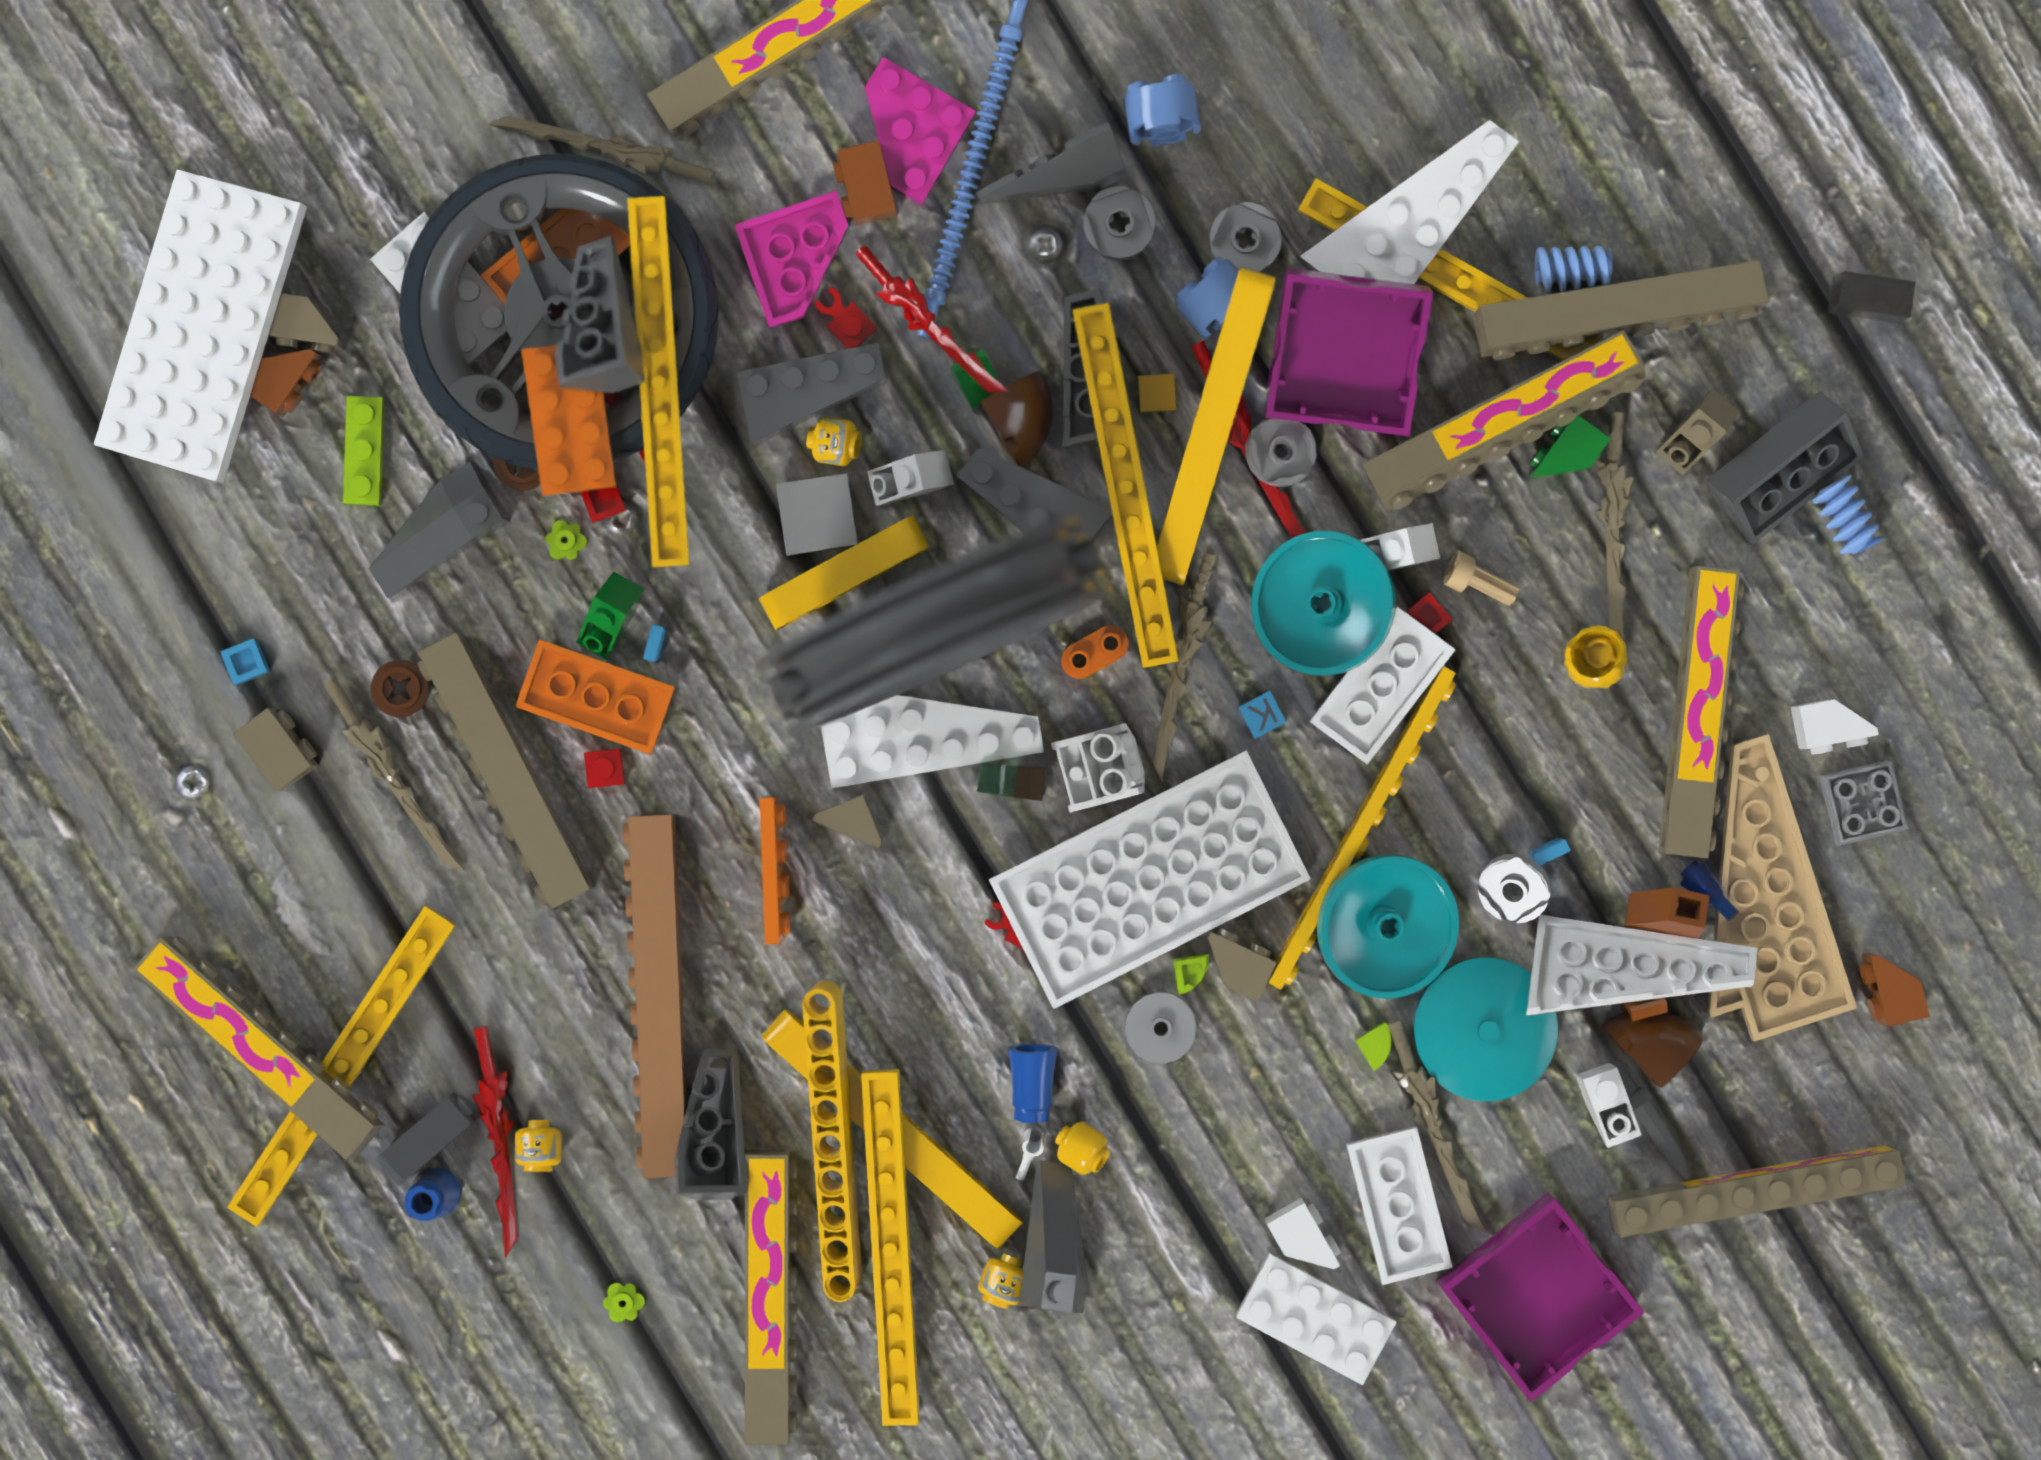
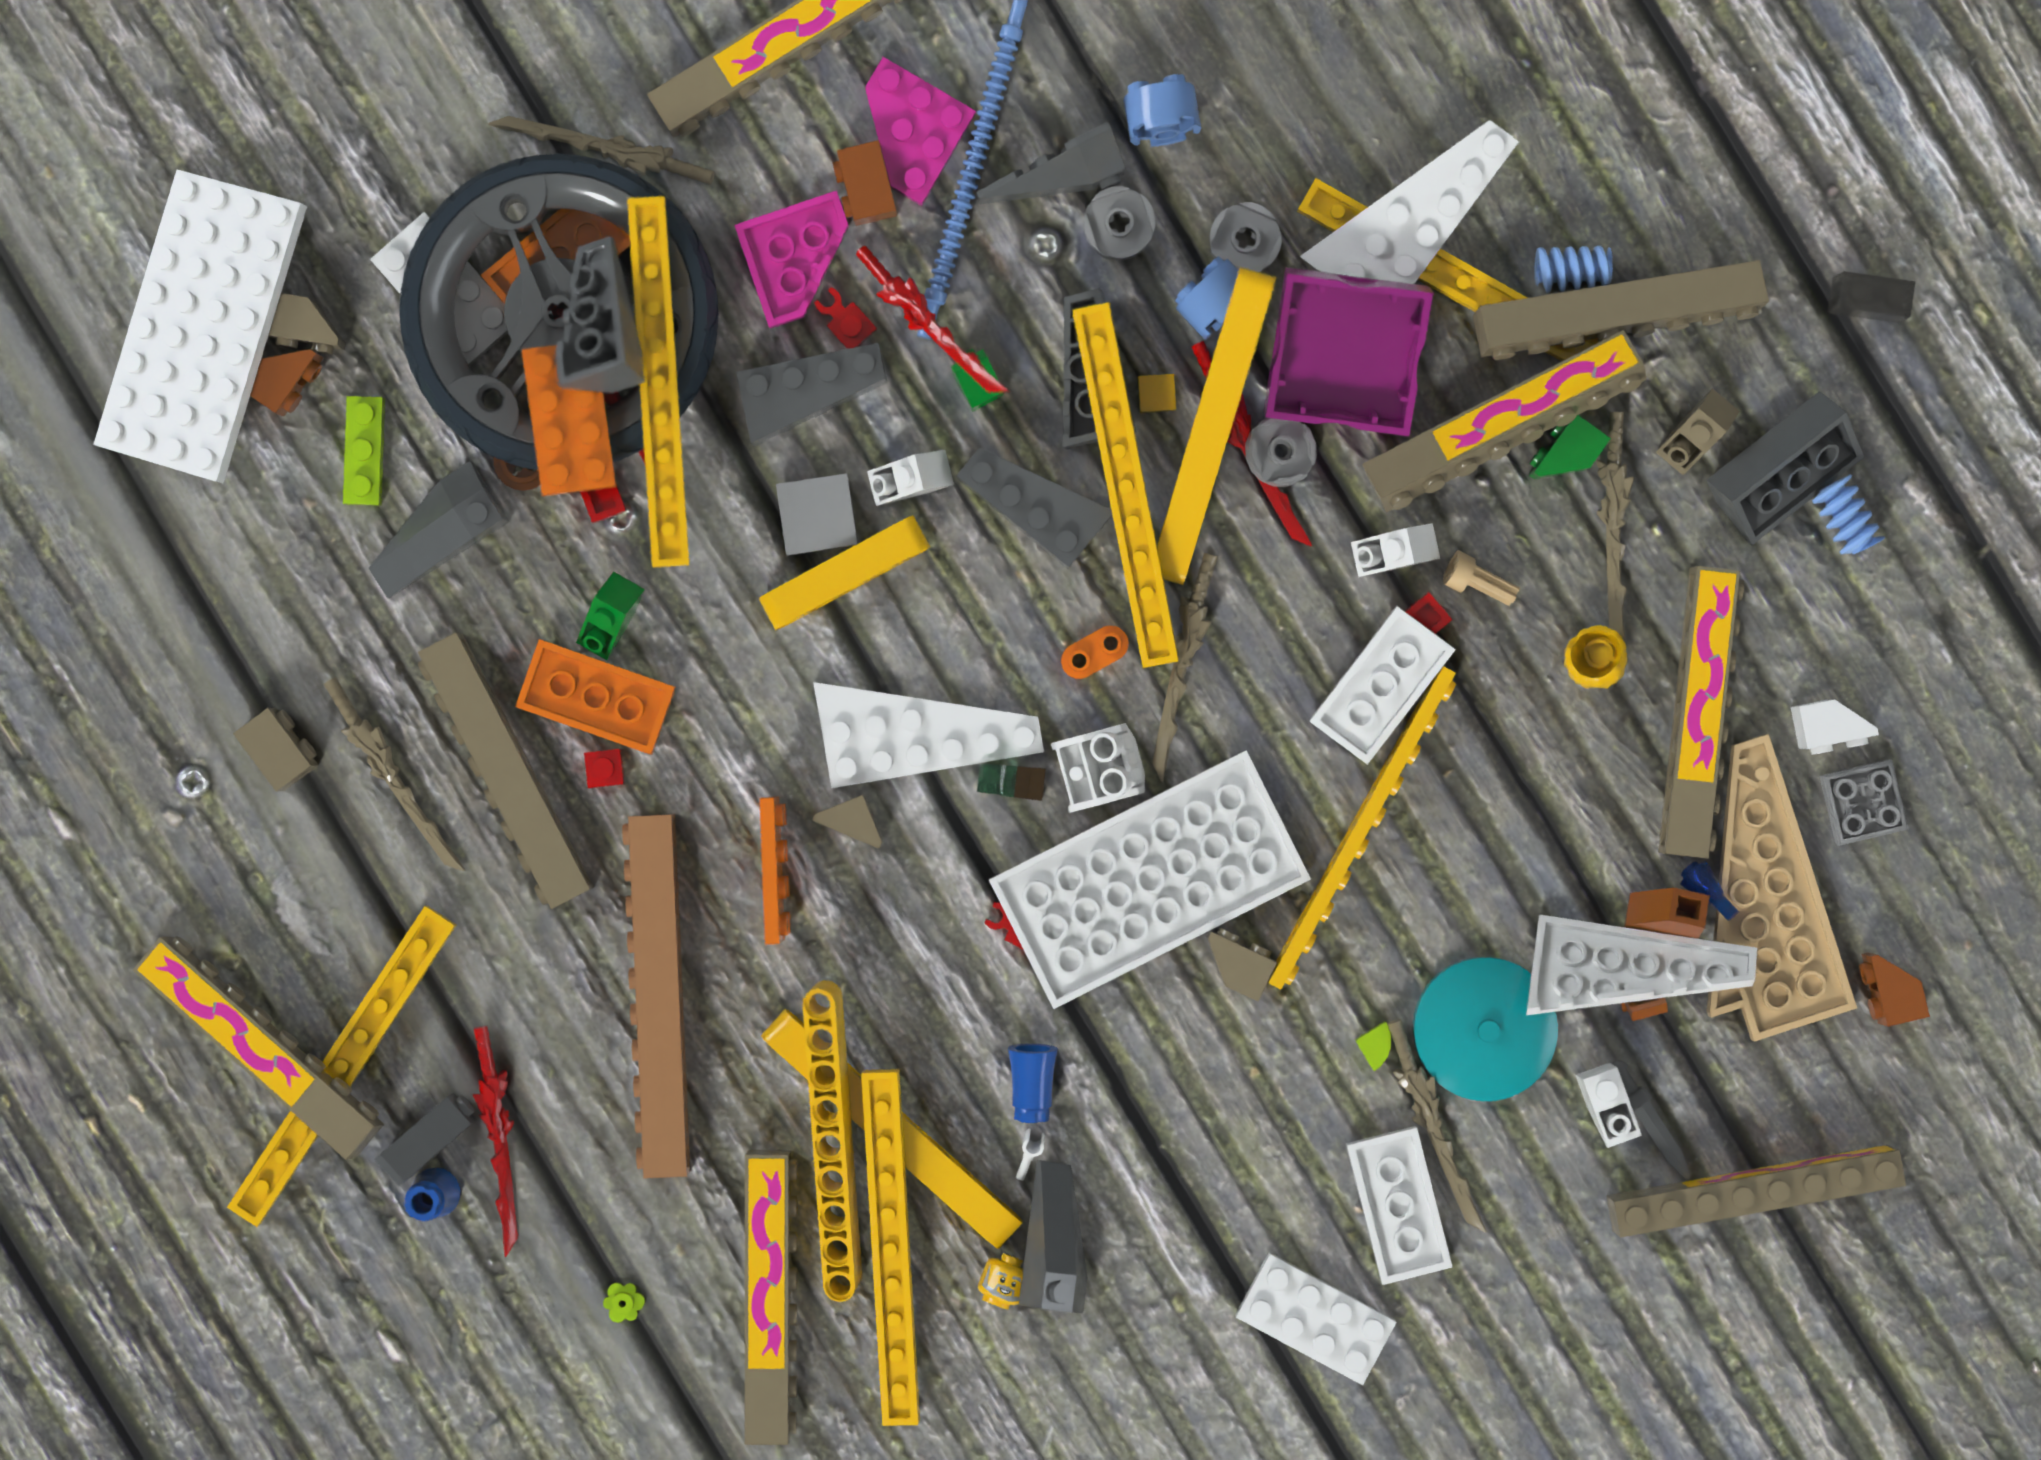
(245, 661): dark azure tile -> none
(383, 688): reddish brown gear -> none
(538, 1146): yellow head -> none
(575, 543): lime plant -> none
(656, 643): dark azure tile -> none
(711, 1138): dark grey wedge -> none
(834, 441): yellow head -> none
(933, 625): dark grey wheel -> none
(1022, 416): reddish brown brick -> none
(1082, 1148): yellow head -> none
(1160, 1008): light grey plate -> none
(1190, 971): lime tile -> none
(1262, 714): dark azure tile -> none
(1300, 1237): white slope -> none
(1323, 603): teal dish -> none
(1388, 926): teal dish -> none
(1518, 870): tile -> none
(1539, 1296): magenta tile -> none
(1549, 851): dark azure tile -> none
(1656, 1043): reddish brown brick -> none

